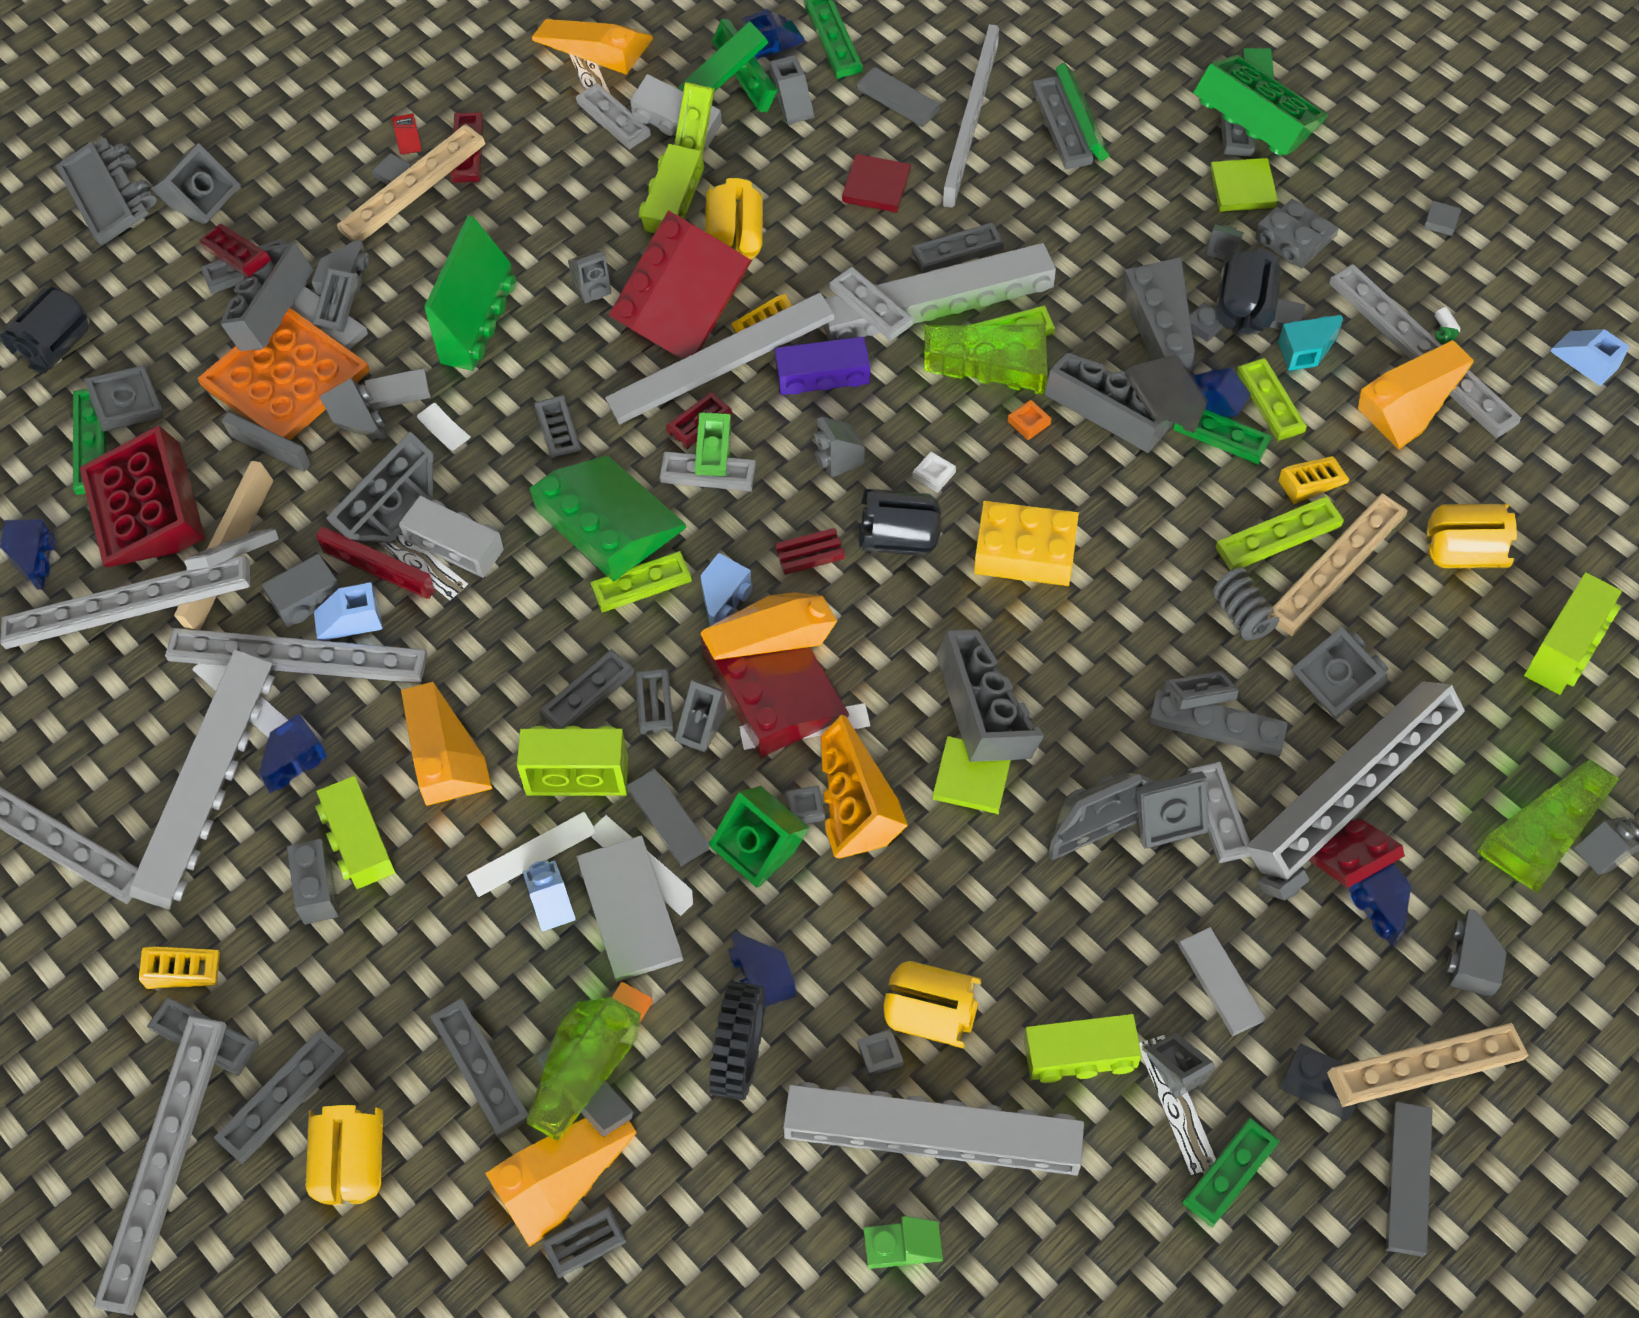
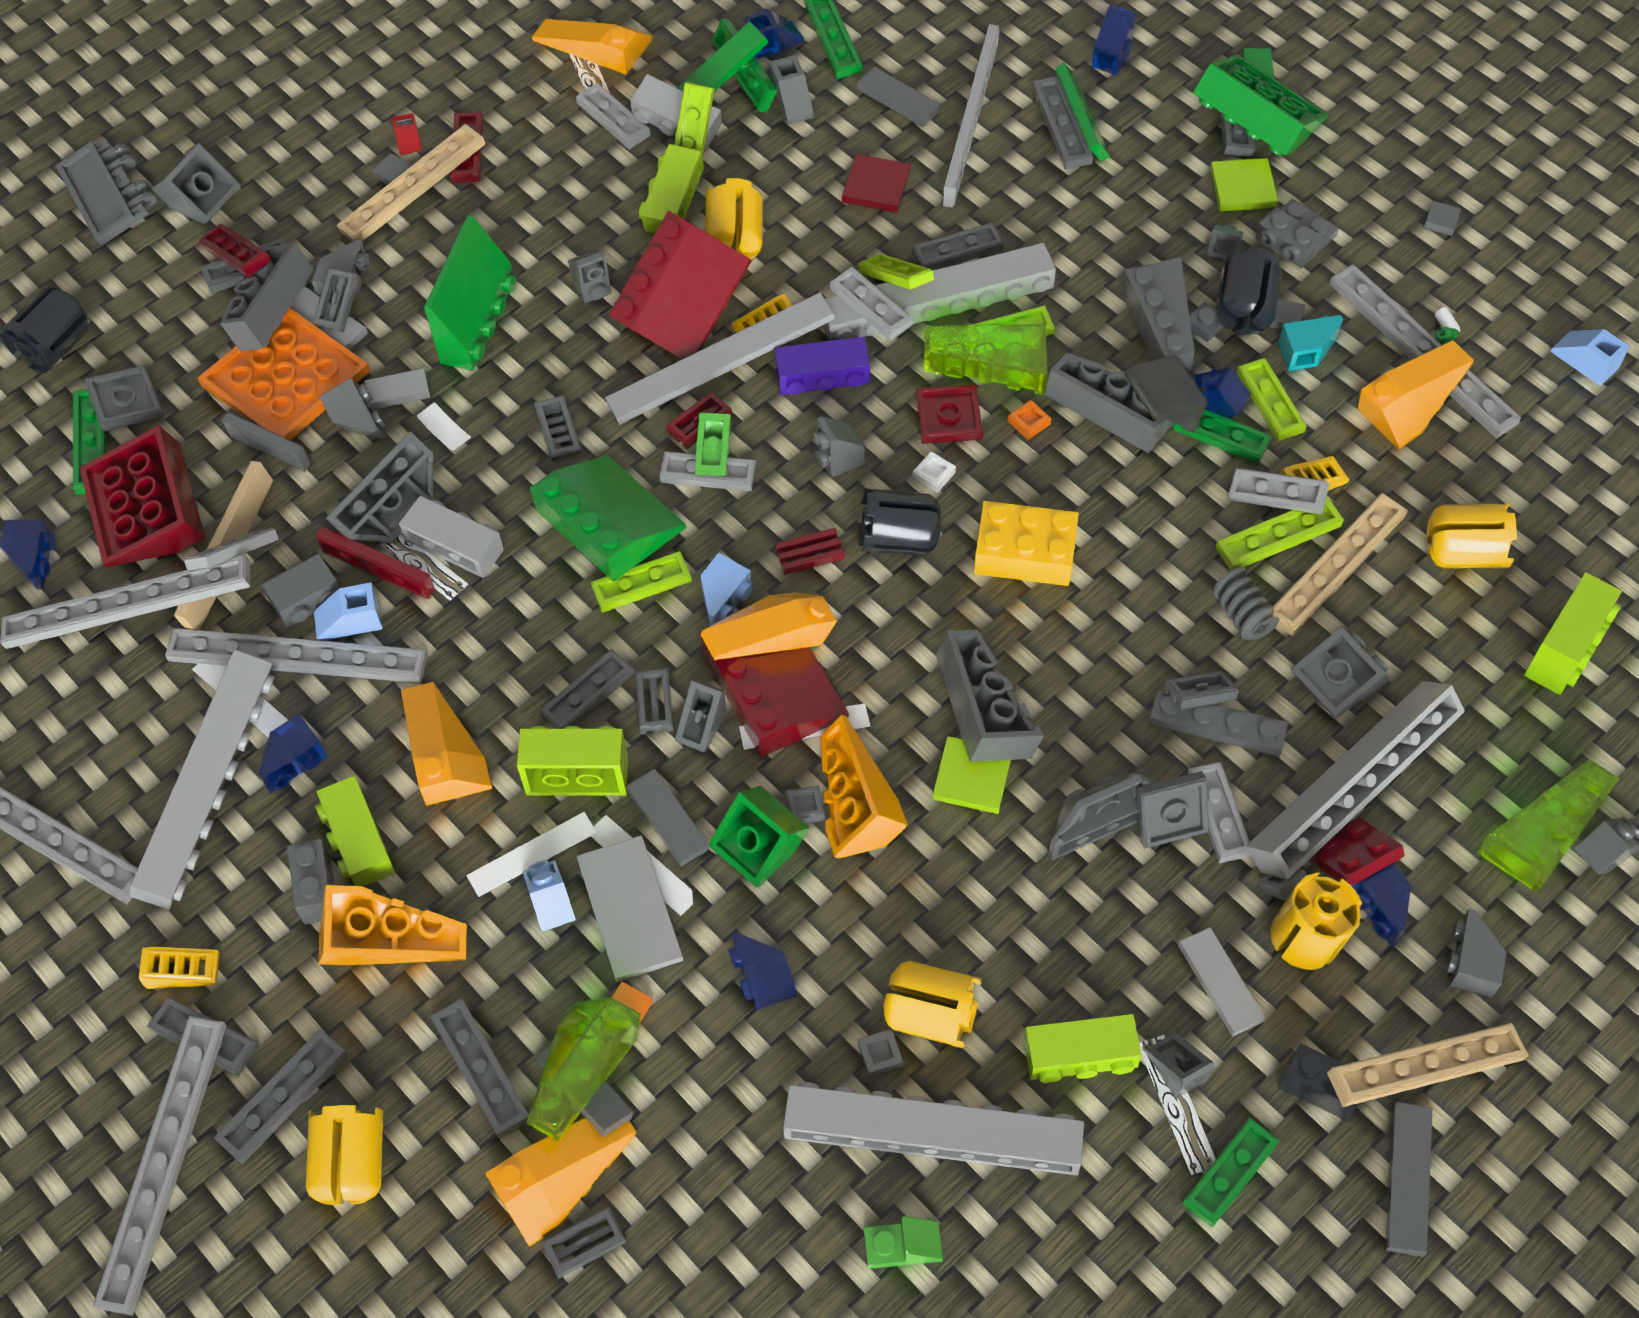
(373, 929): none -> light orange wedge
(737, 1040): black tyre -> none
(896, 271): none -> lime tile
(949, 414): none -> dark red tile
(1114, 40): none -> clear blue slope
(1278, 490): none -> light grey tile
(1316, 921): none -> yellow cylinder

